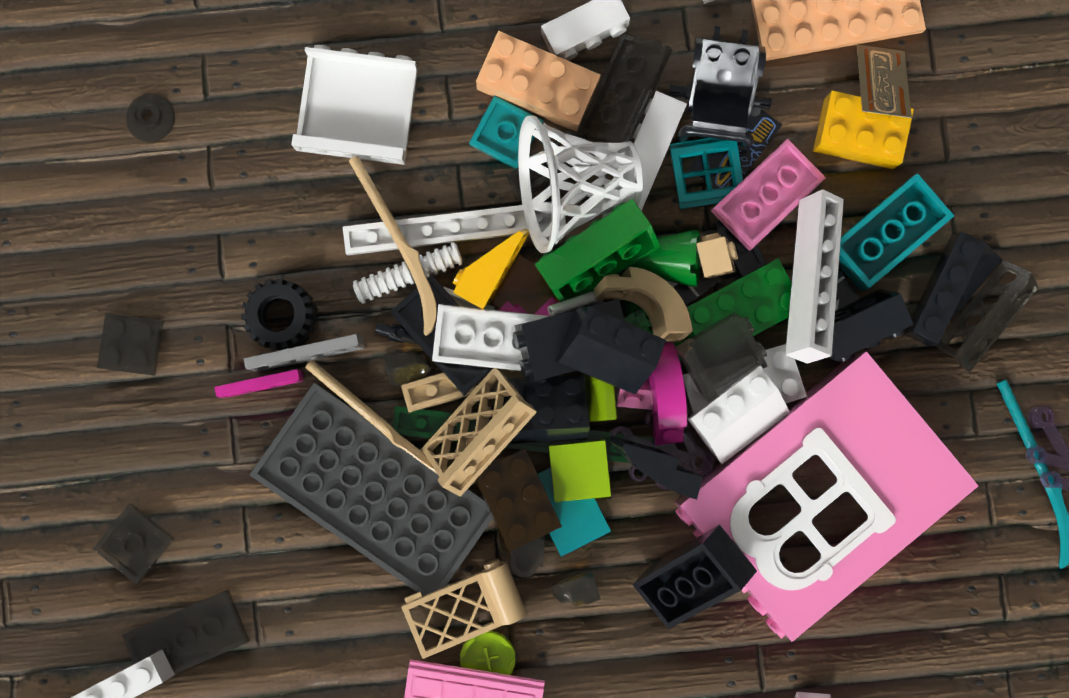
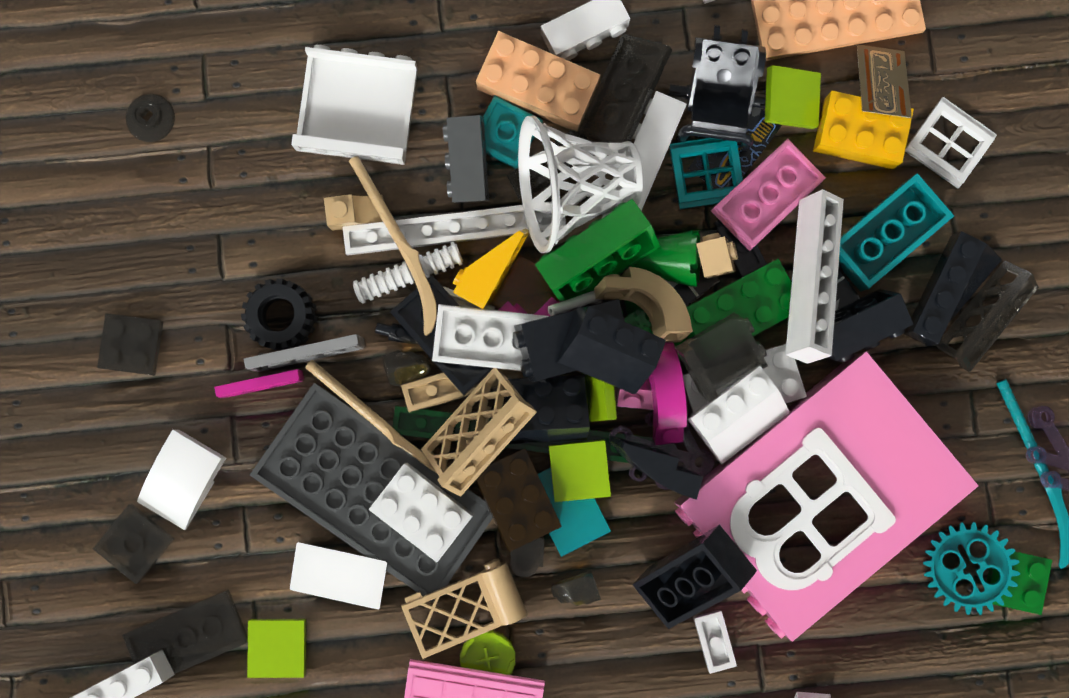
(180, 478): none -> white slope
(276, 648): none -> lime tile
(338, 575): none -> white sticker
(350, 211): none -> tan arch
(421, 512): none -> white brick
(466, 159): none -> dark grey brick
(715, 641): none -> white plate
(792, 97): none -> lime tile
(936, 162): none -> white piece
(994, 557): none -> teal gear
(1031, 582): none -> green plate

